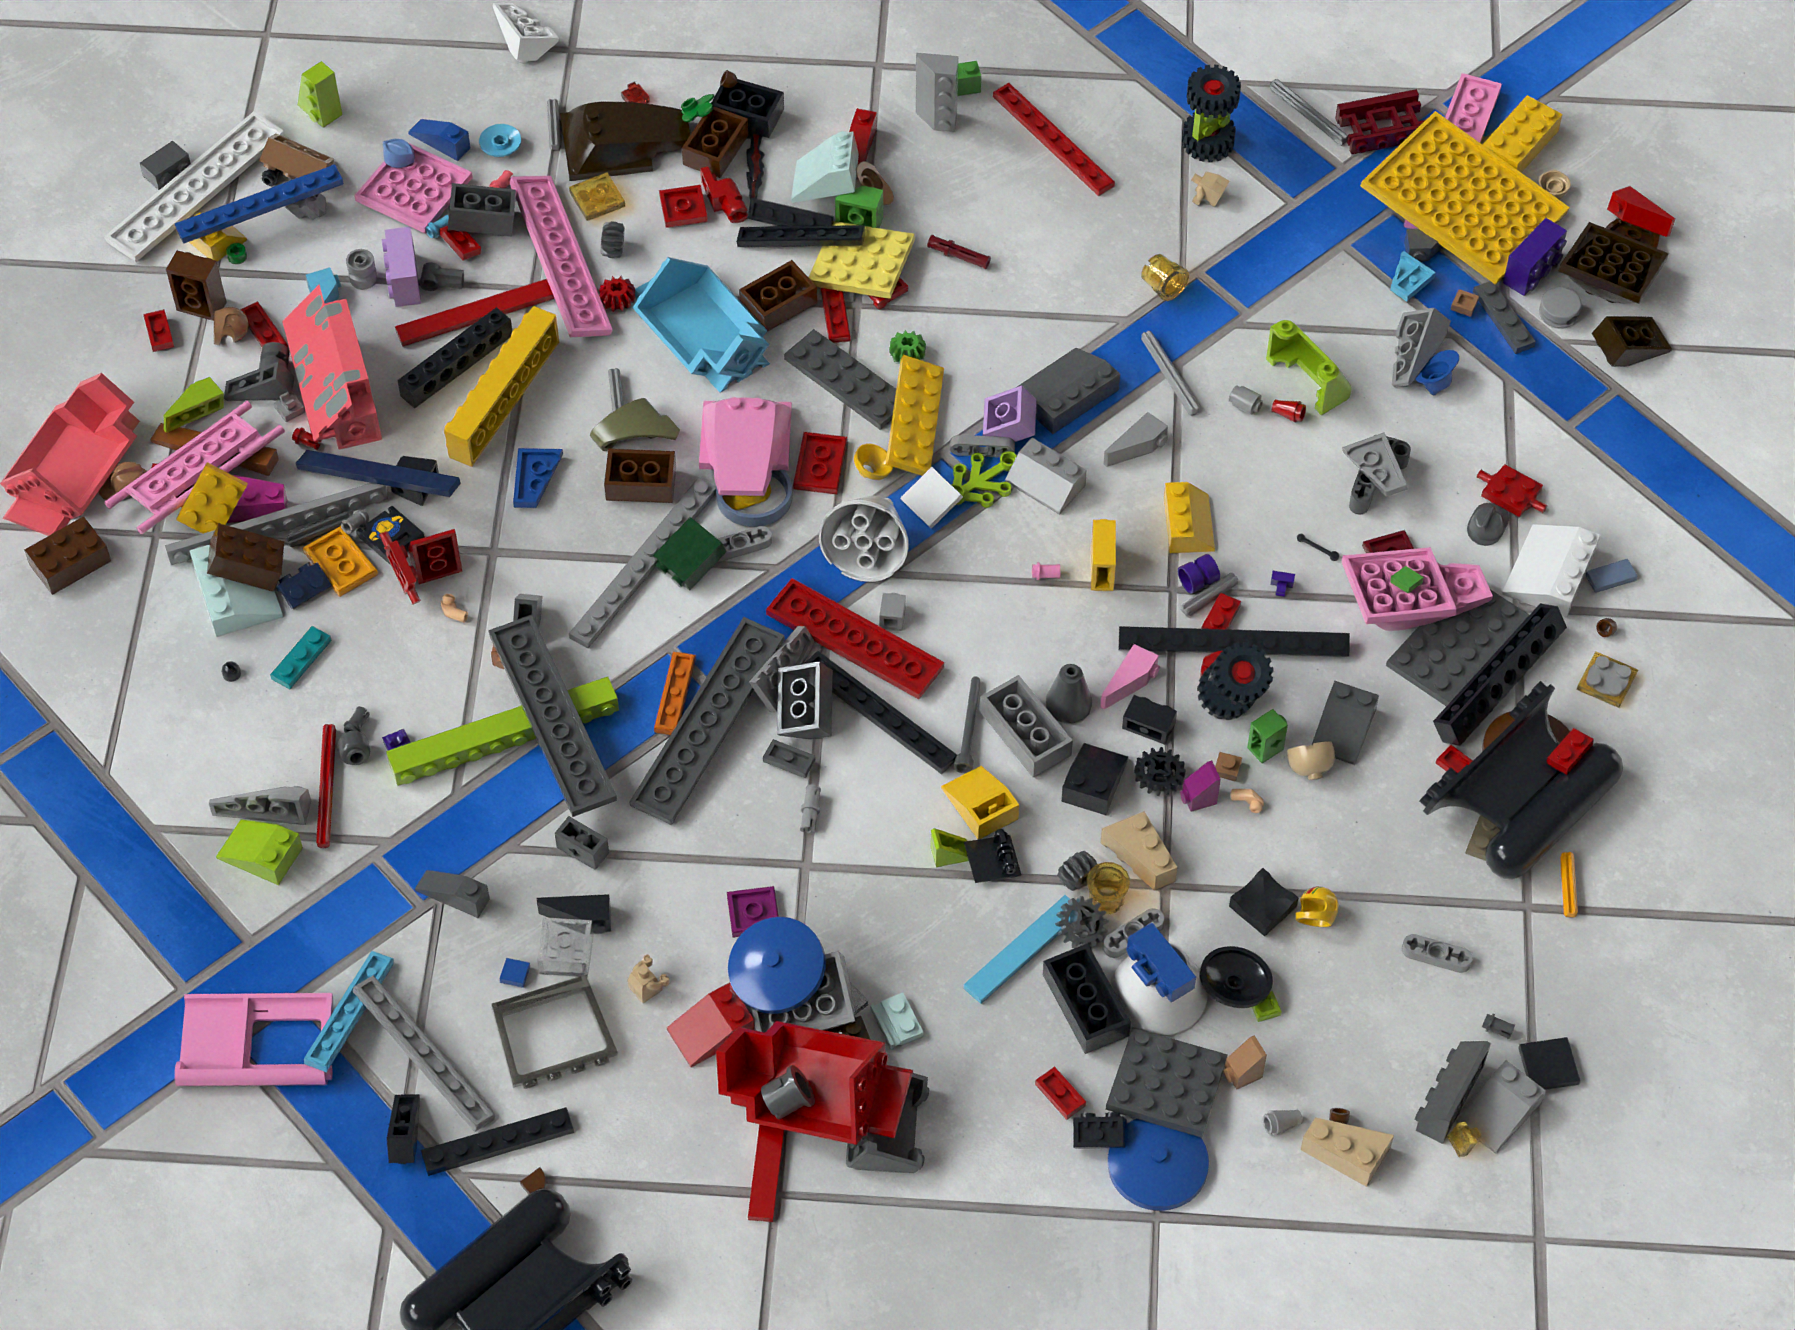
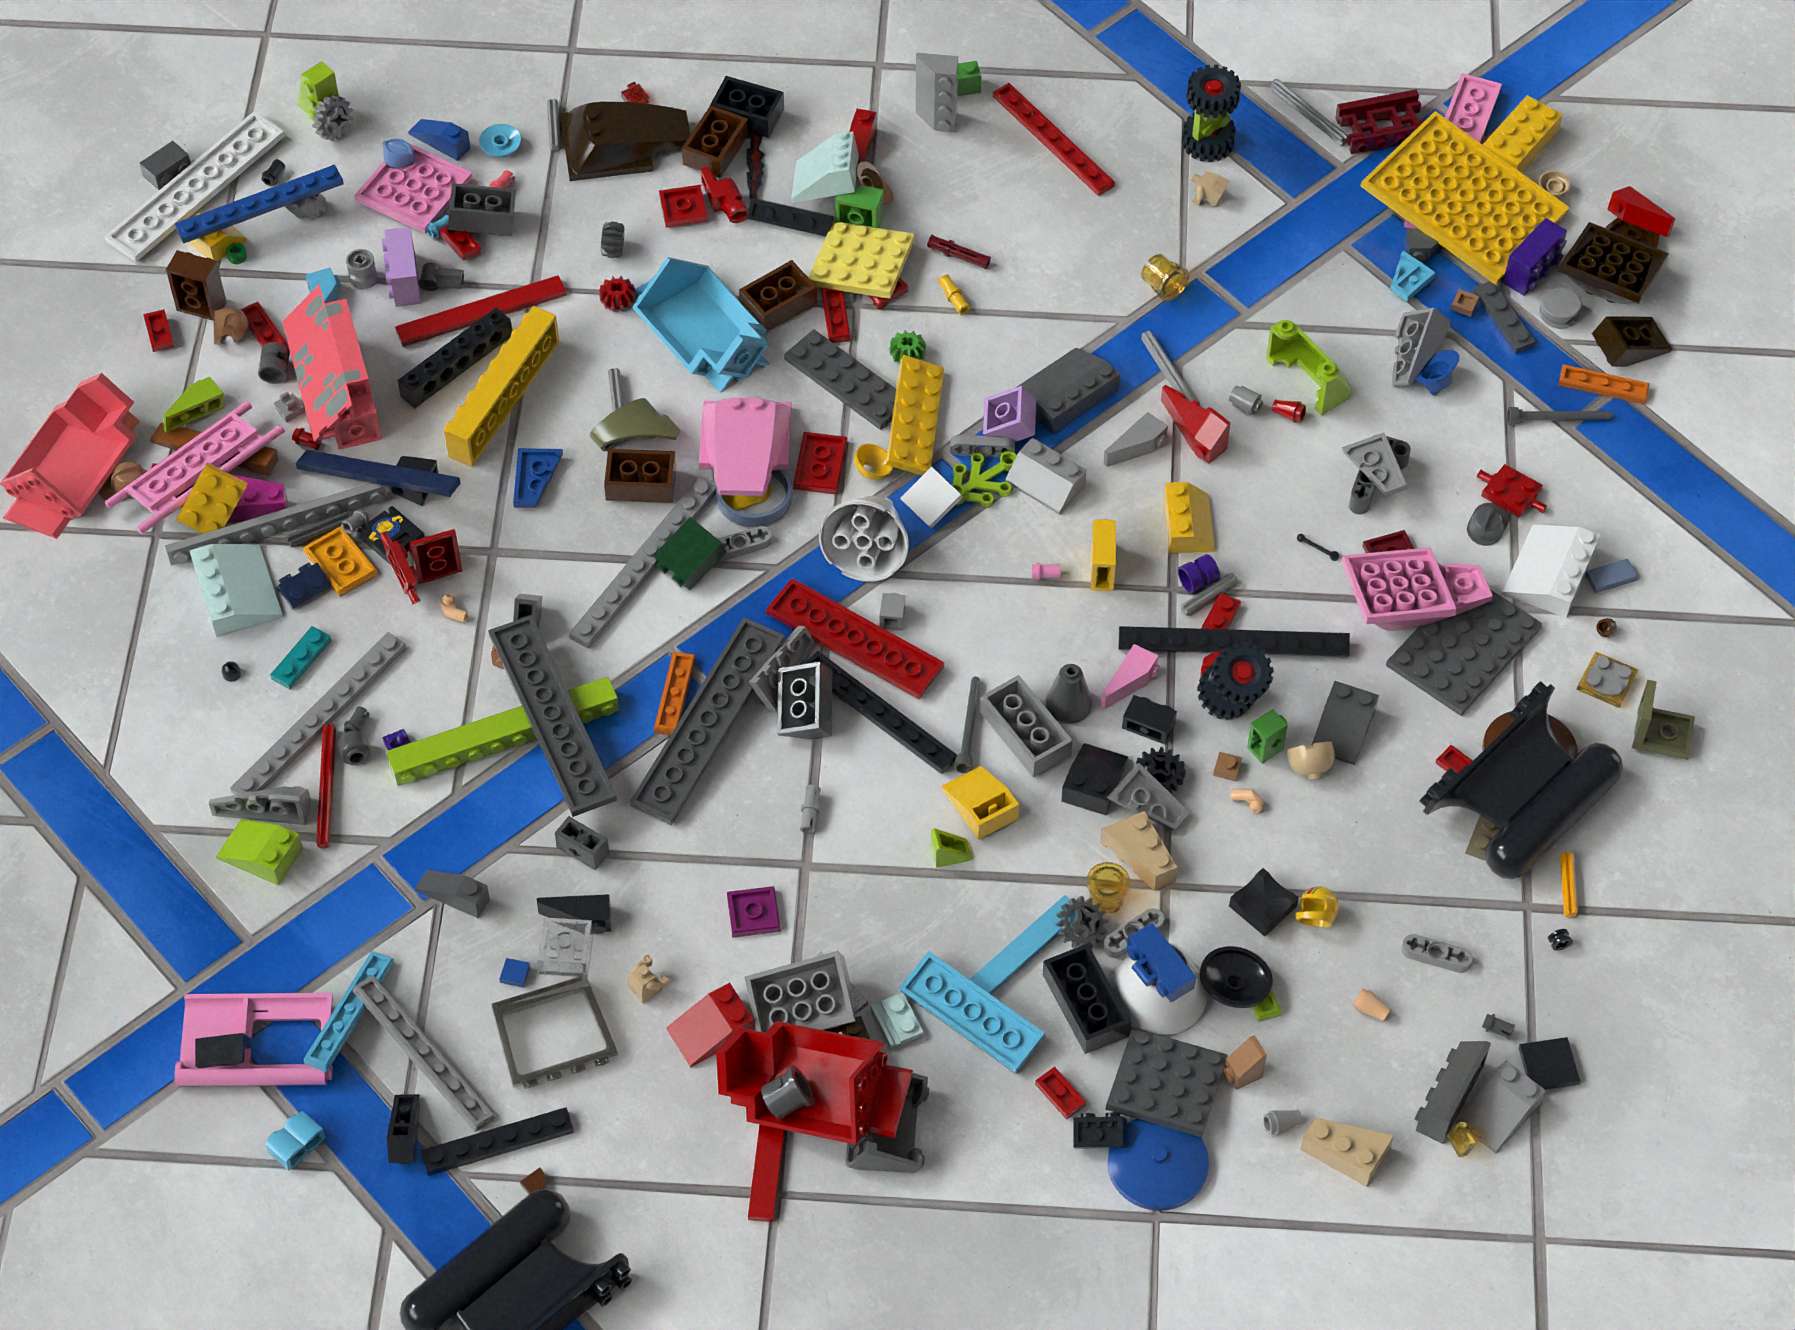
(67, 555): reddish brown brick -> none
(221, 1050): none -> black panel
(245, 557): reddish brown brick -> none
(260, 384): dark grey slope -> none
(292, 157): medium nougat slope -> none
(295, 1140): none -> medium azure brick
(321, 713): none -> light grey plate
(332, 117): none -> light grey gear
(522, 34): white wedge -> none
(561, 256): bright pink plate -> none
(597, 196): clear yellow plate -> none
(692, 108): green plate -> none
(728, 79): reddish brown hinge -> none
(776, 965): blue dish -> none
(789, 758): dark grey plate -> none
(801, 236): black tile -> none
(953, 294): none -> yellow pin
(972, 1012): none -> medium azure plate
(992, 857): black hinge -> none
(1075, 870): dark grey gear -> none
(1142, 792): none -> light grey wing
(1201, 787): magenta slope -> none
(1202, 428): none -> red wedge
(1282, 580): dark purple tile -> none
(1339, 1115): reddish brown hinge -> none
(1370, 1004): none -> light nougat cone
(1406, 579): bright green tile -> none
(1499, 674): black brick -> none
(1517, 415): none -> dark grey piece
(1560, 939): none -> black bush
(1570, 751): red plate -> none
(1603, 384): none -> orange tile
(1653, 721): none -> olive bracket

